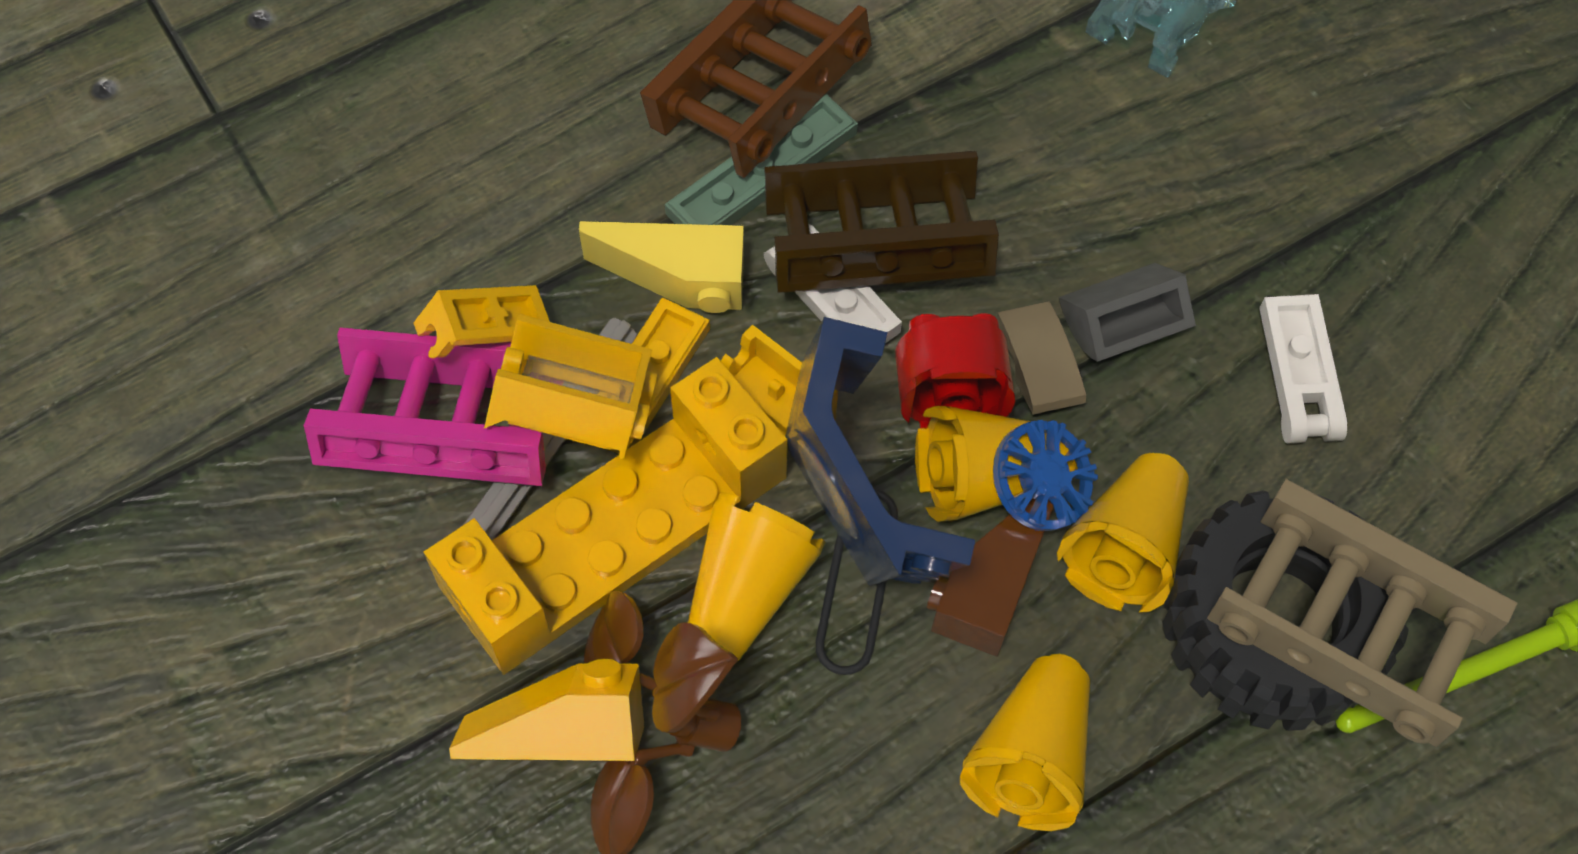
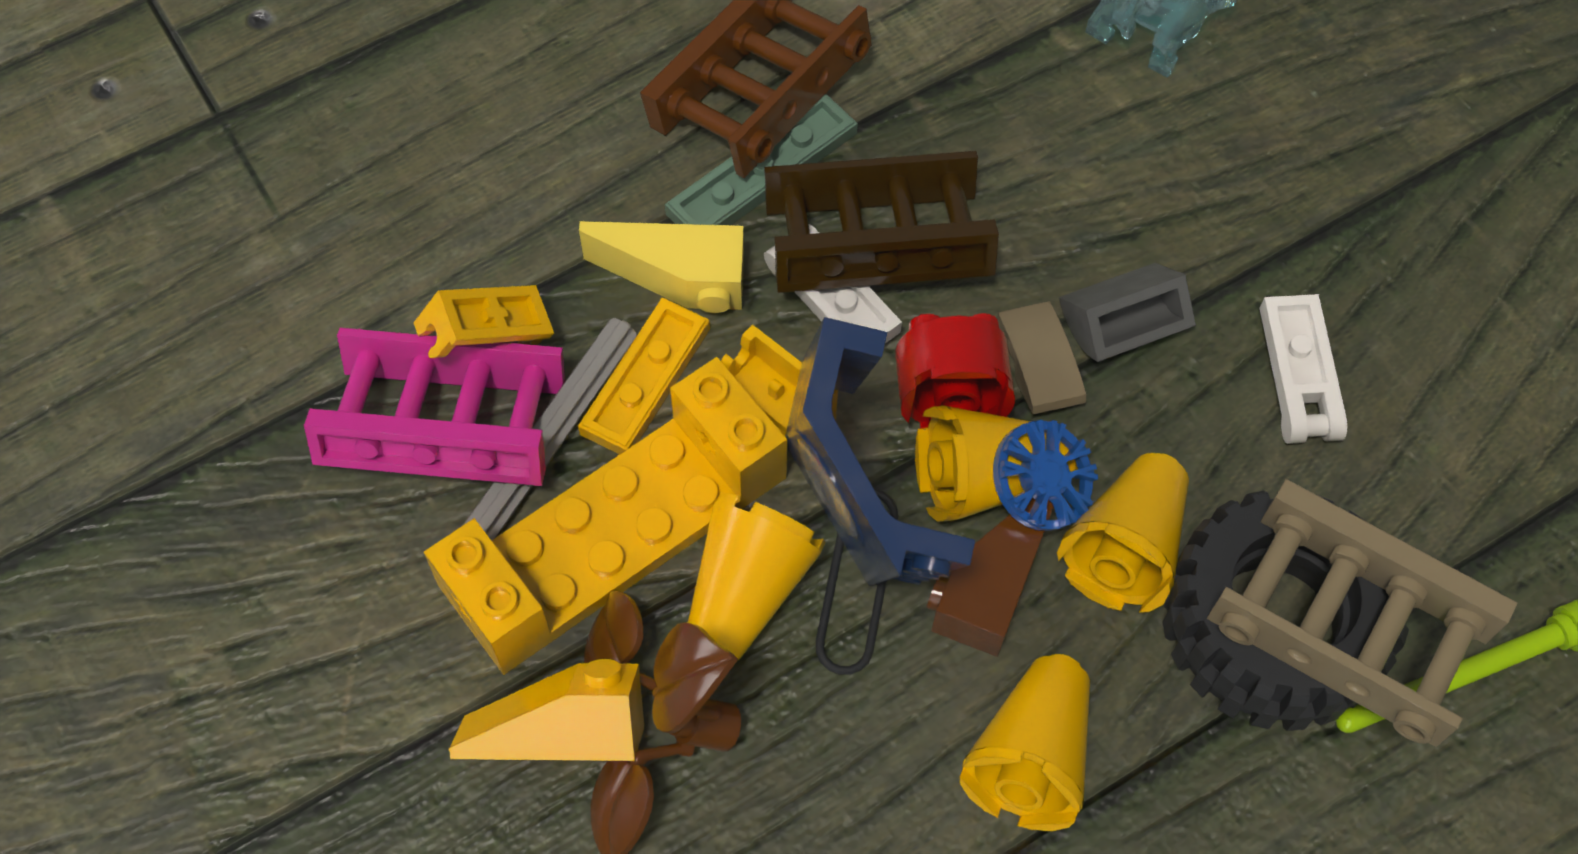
(573, 385): yellow window -> none

